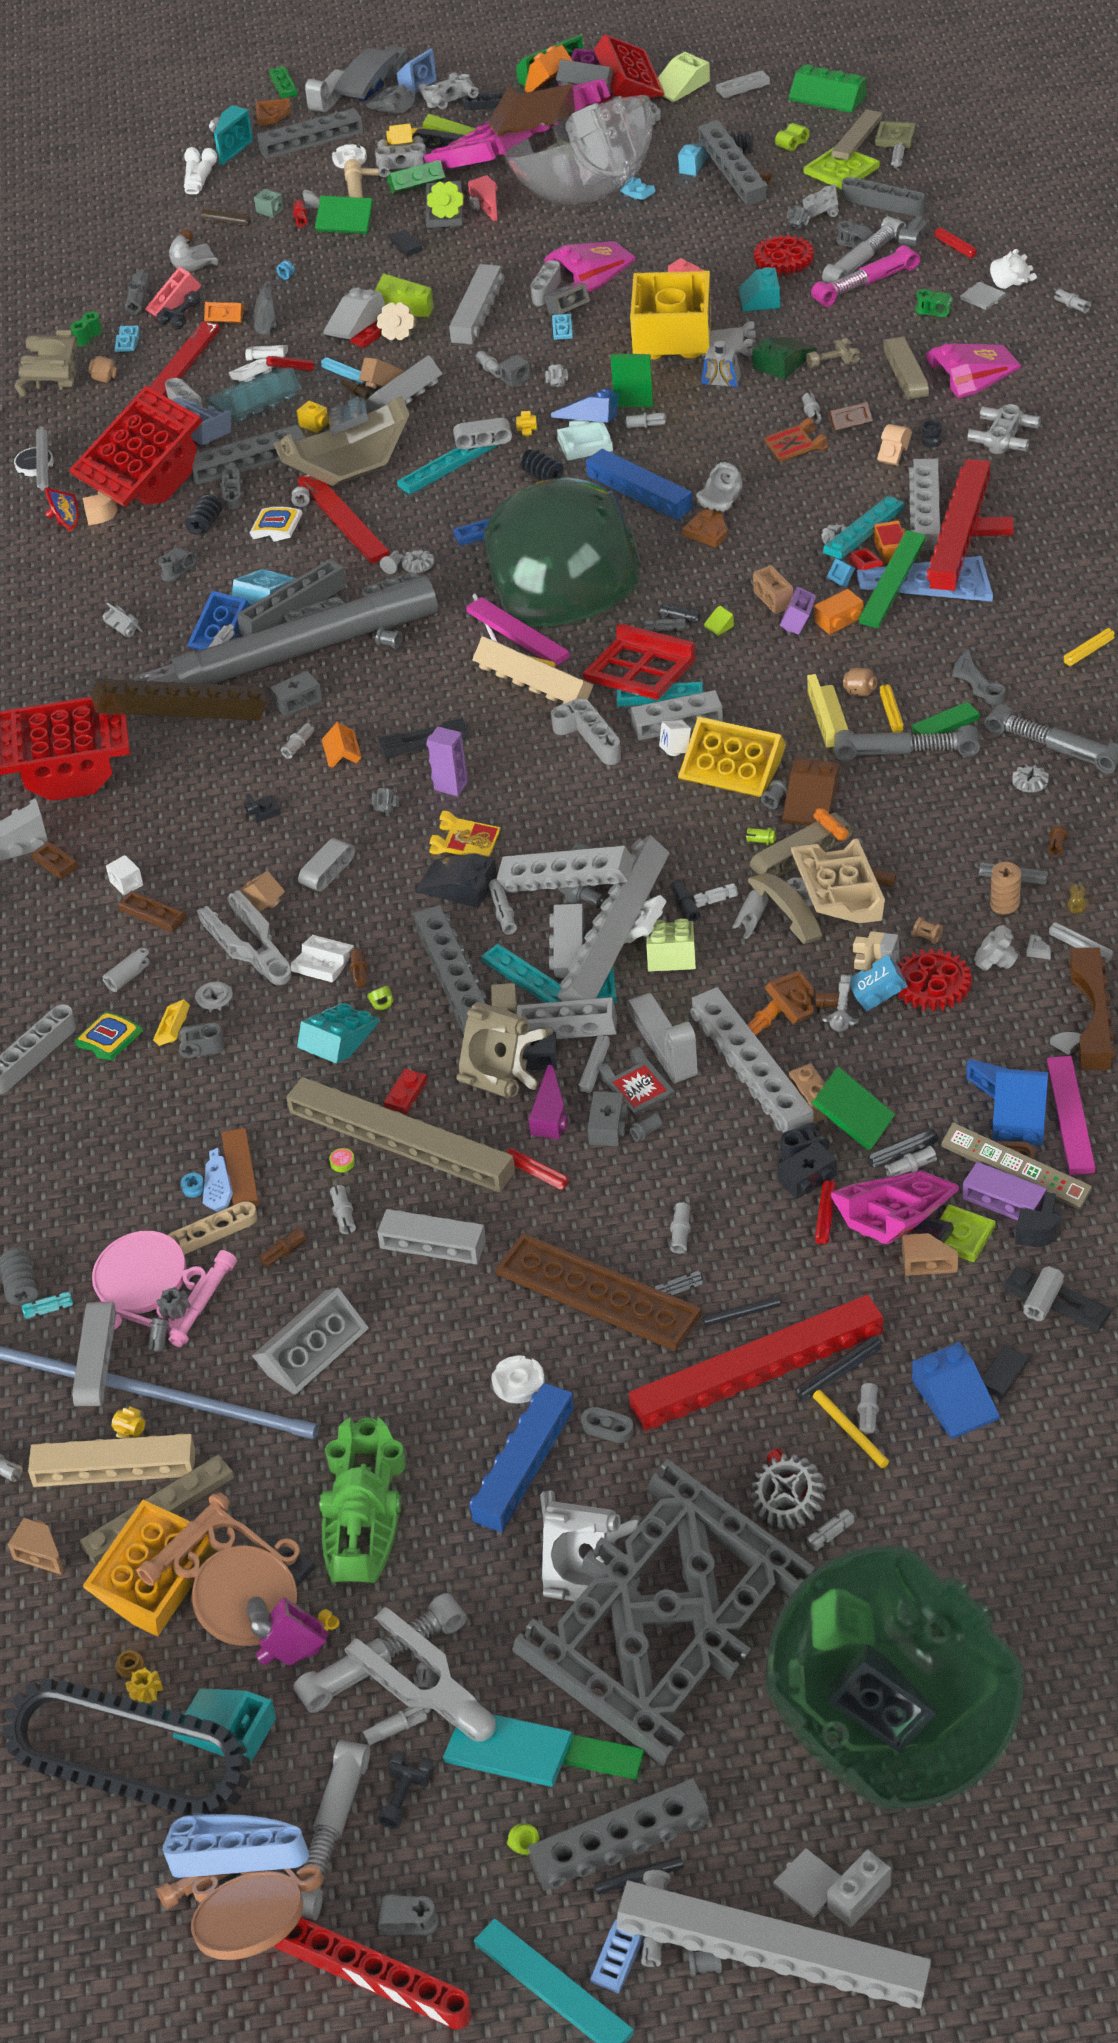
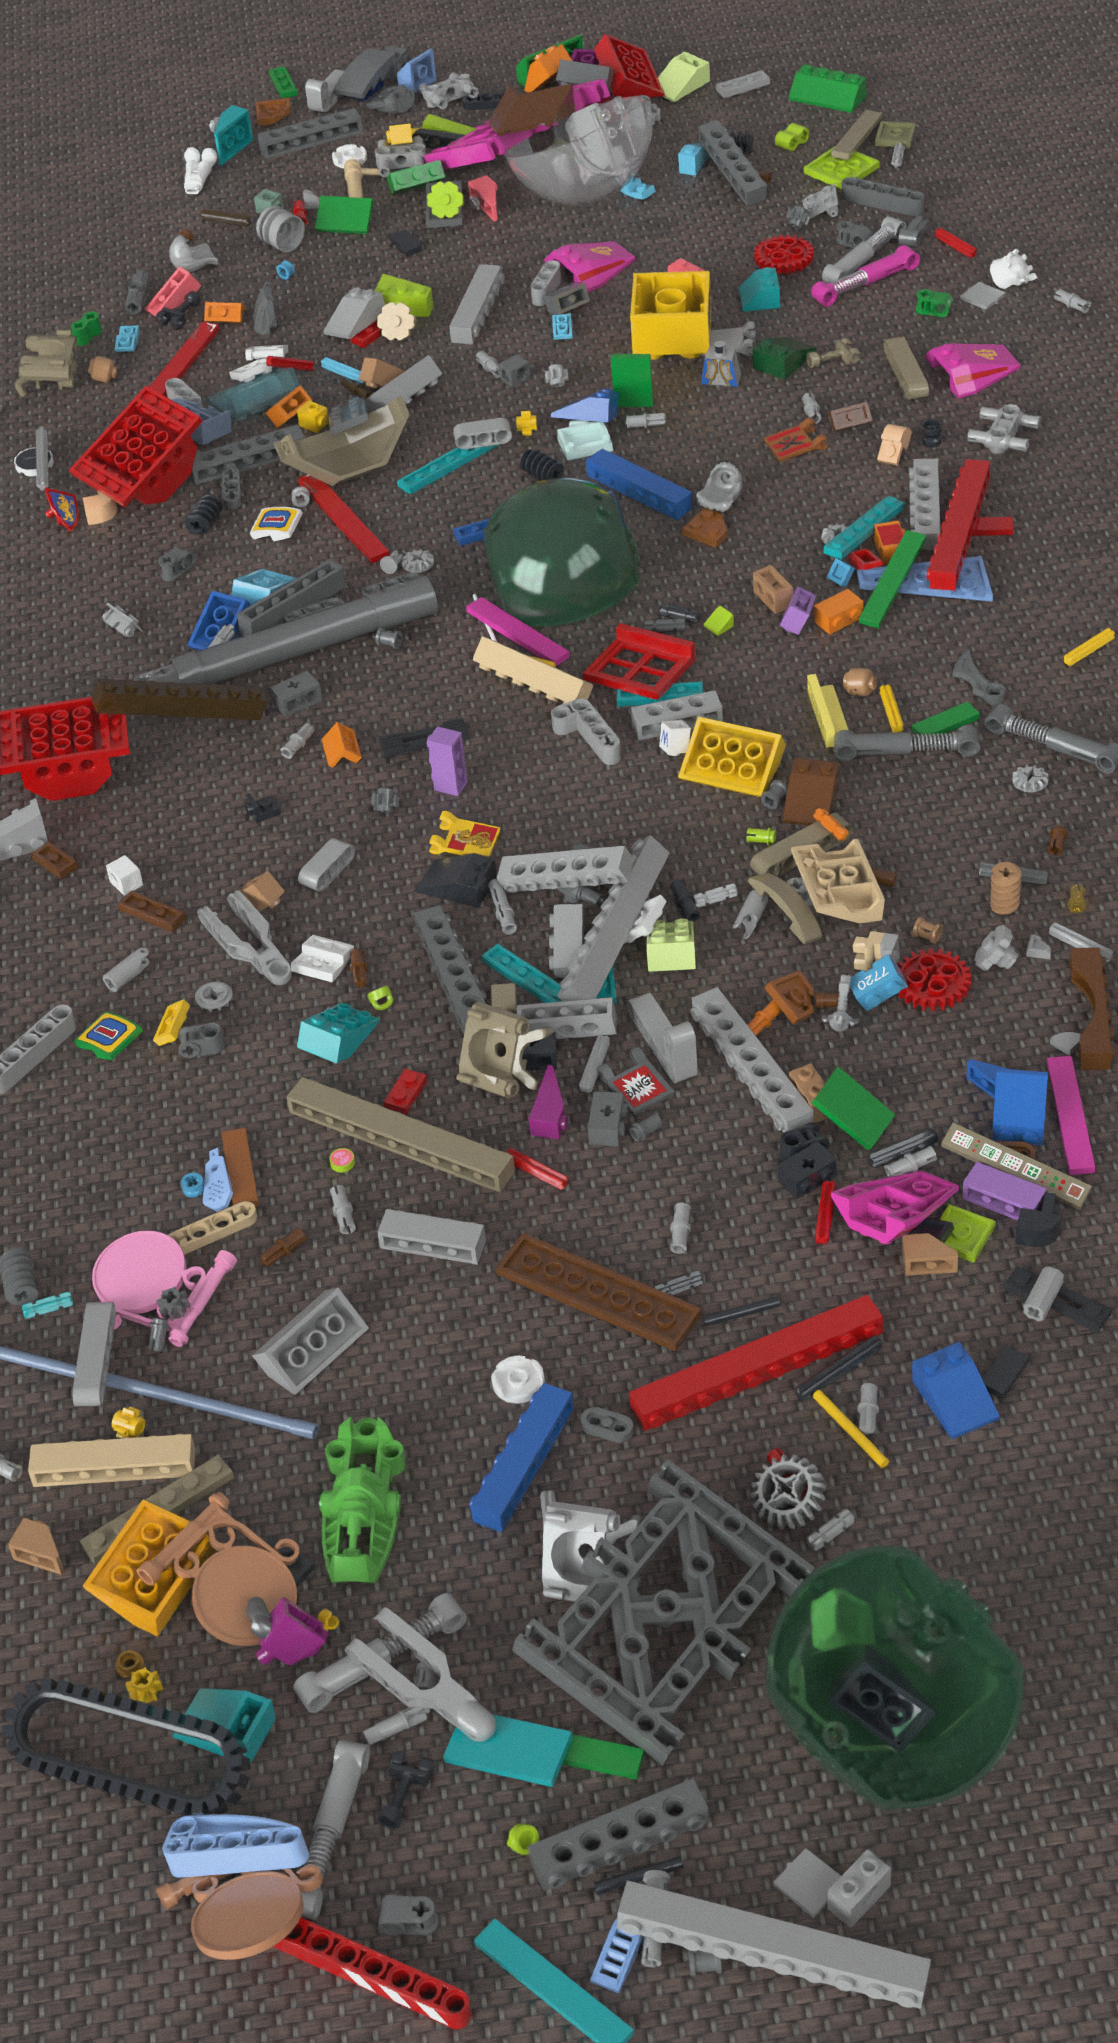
(280, 228): none -> light grey wheel
(288, 406): none -> orange brick

